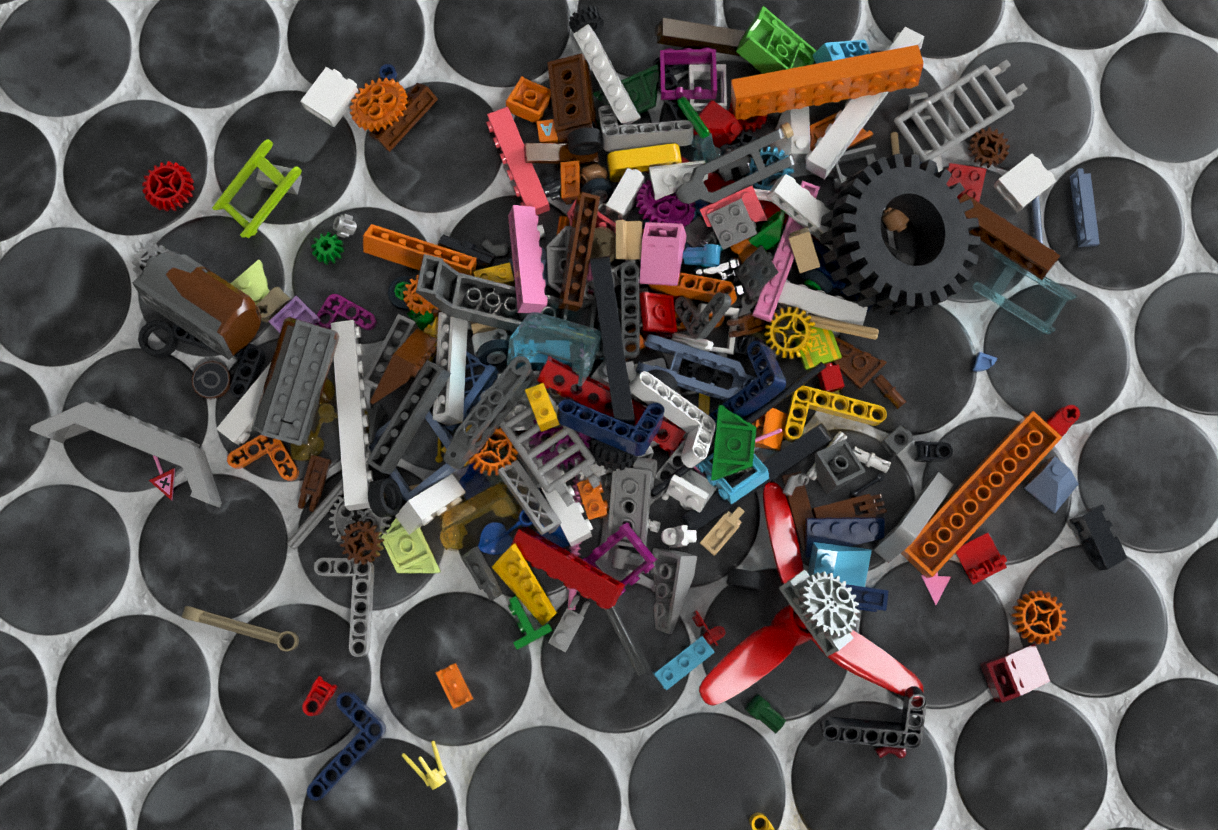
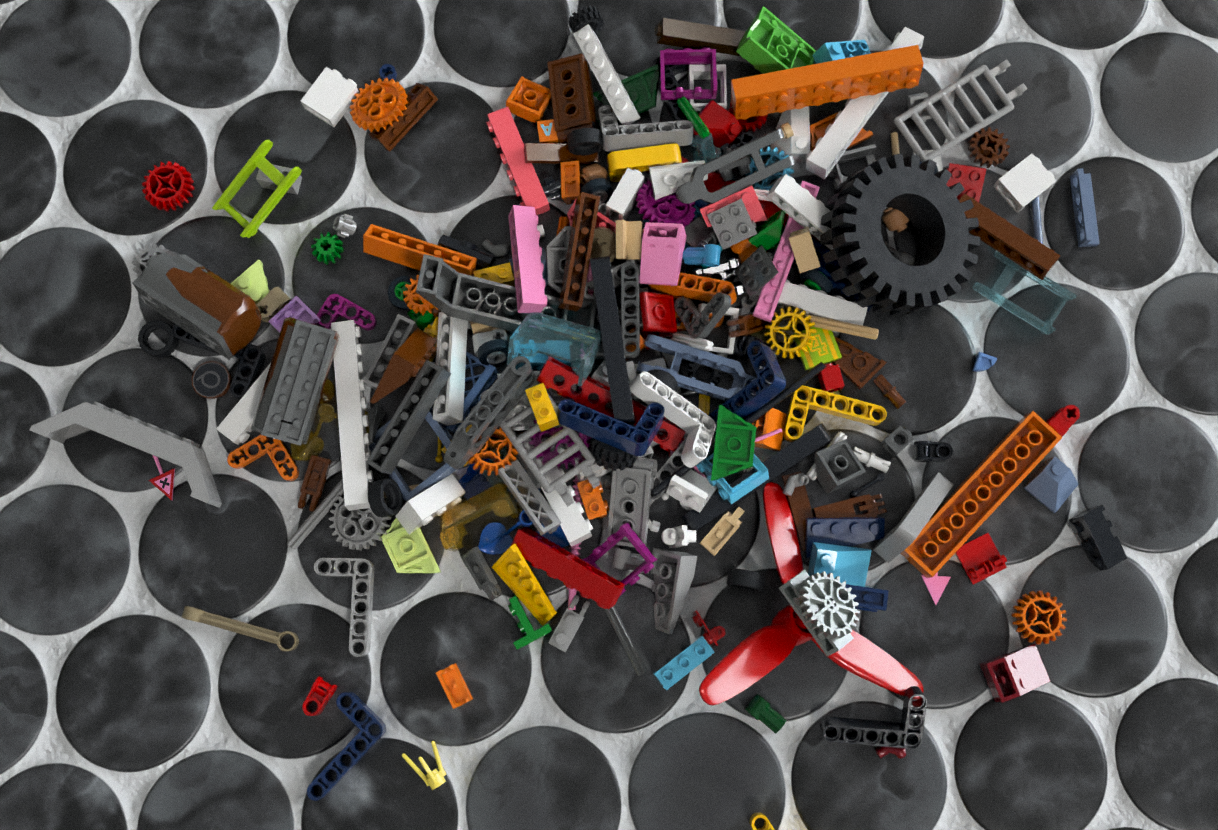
(355, 547): reddish brown gear -> none

